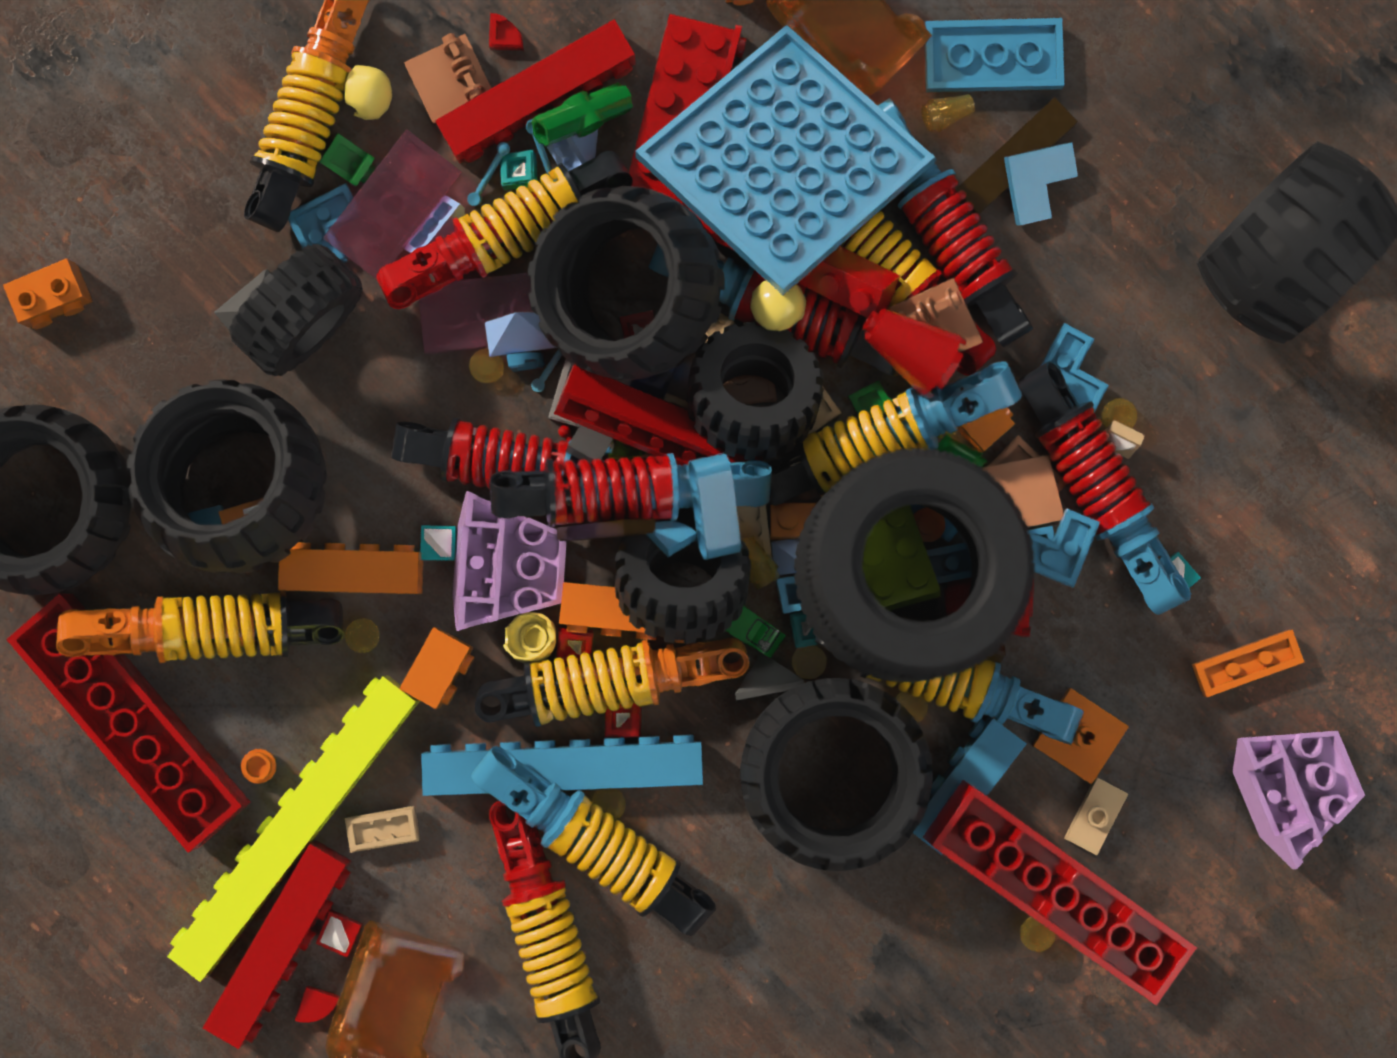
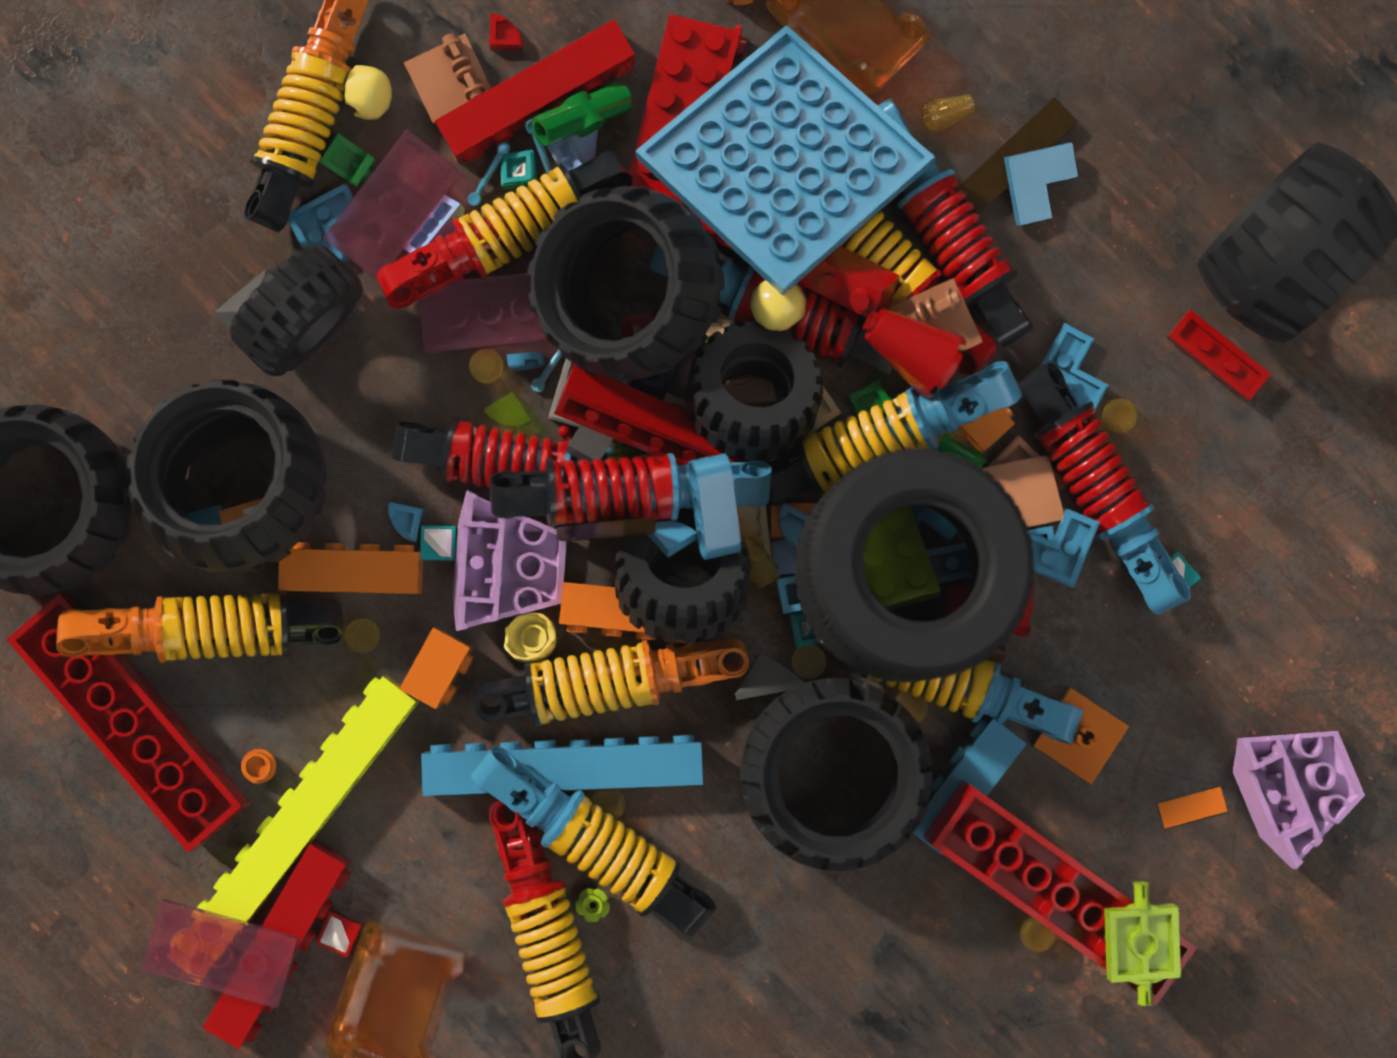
(48, 294): orange brick -> none
(220, 953): none -> clear pink plate
(316, 1005): red tile -> none
(382, 829): tan plate -> none
(406, 520): none -> dark azure tile
(508, 411): none -> clear neon green tile
(515, 334): light blue slope -> none
(573, 644): red tile -> none
(591, 895): none -> lime plate
(623, 722): red tile -> none
(756, 633): green leg -> none
(791, 524): none -> dark azure tile
(930, 524): plate -> none
(994, 55): dark azure plate -> none
(1096, 816): tan plate -> none
(1125, 438): tan tile -> none
(1142, 943): none -> lime plate
(1192, 807): none -> orange sticker
(1218, 355): none -> red plate
(1248, 663): orange plate -> none

